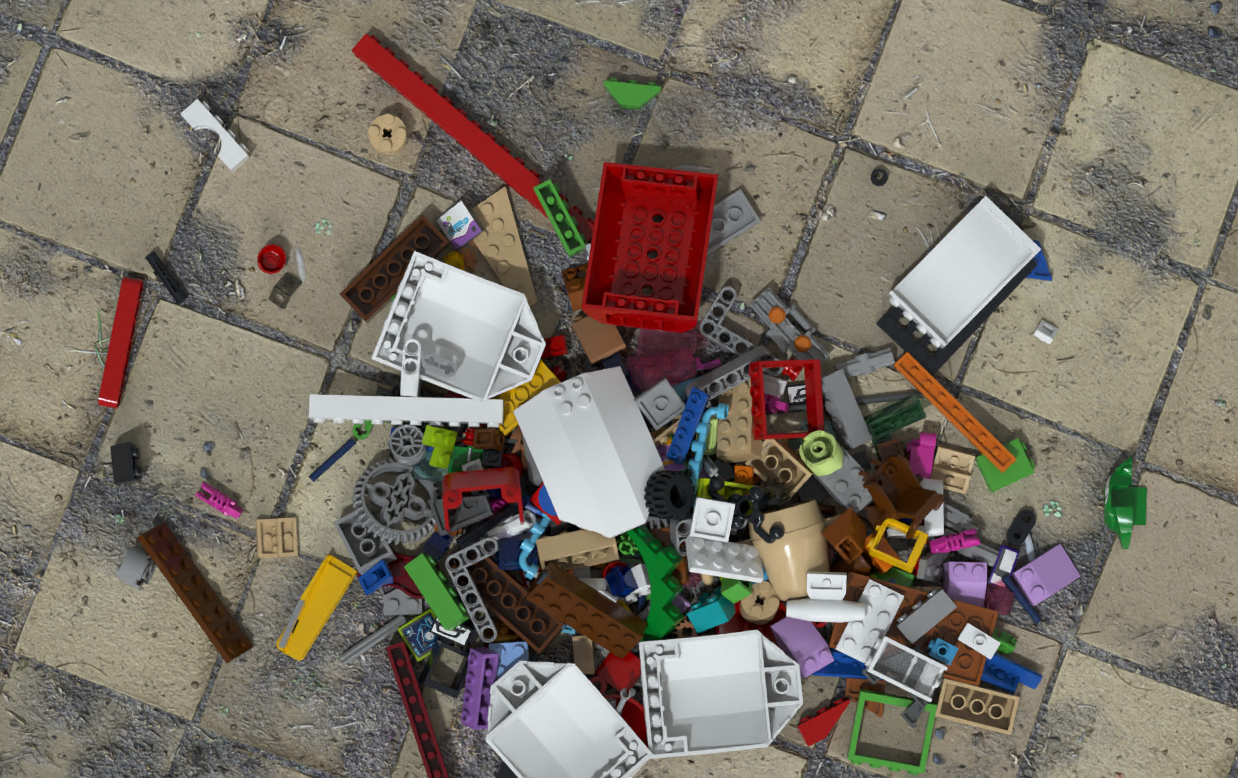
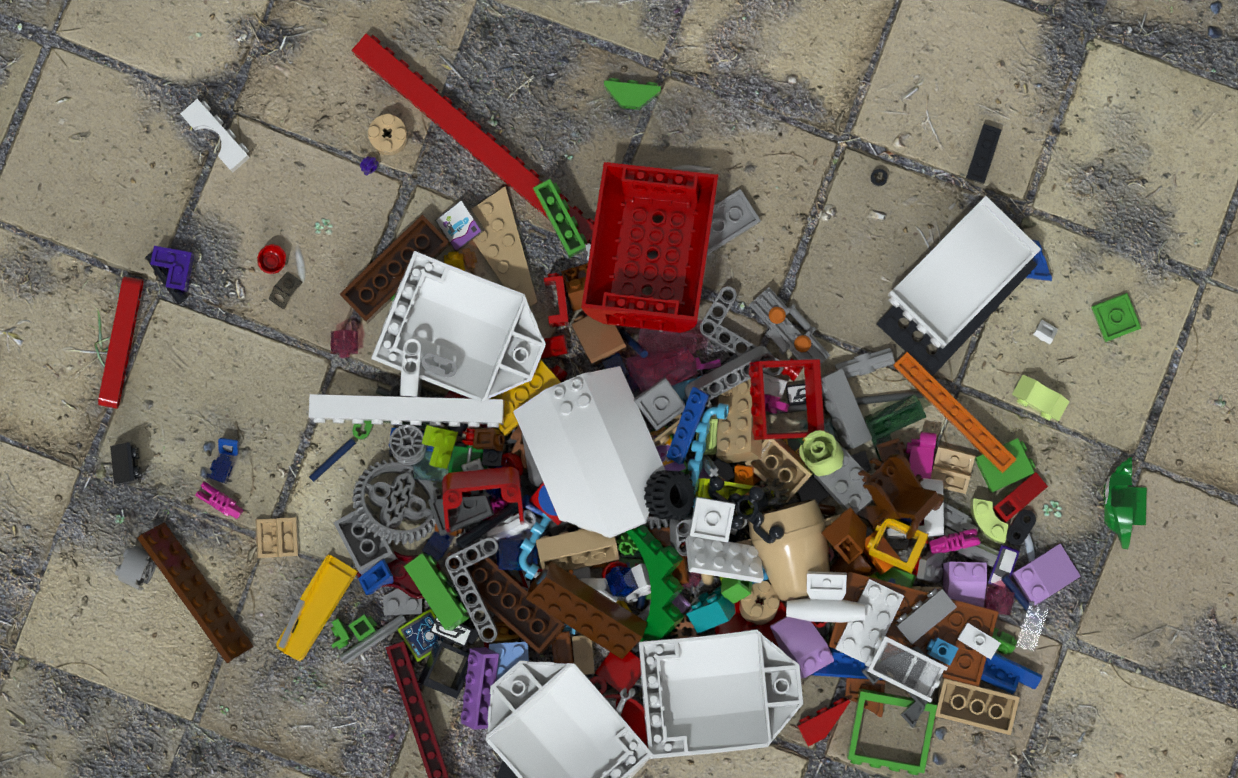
(179, 266): none -> dark purple panel
(221, 469): none -> clear blue brick
(228, 446): none -> blue slope
(340, 631): none -> bright green bracket
(344, 343): none -> clear pink brick
(363, 627): none -> bright green brick
(368, 165): none -> dark purple plate
(562, 319): none -> red panel
(562, 648): none -> dark orange plate
(633, 343): none -> dark blue bar
(983, 154): none -> black plate
(987, 522): none -> yellowish green brick
(1019, 497): none -> red slope
(1032, 626): none -> clear hinge
(1041, 398): none -> yellowish green brick
(1116, 317): none -> bright green tile

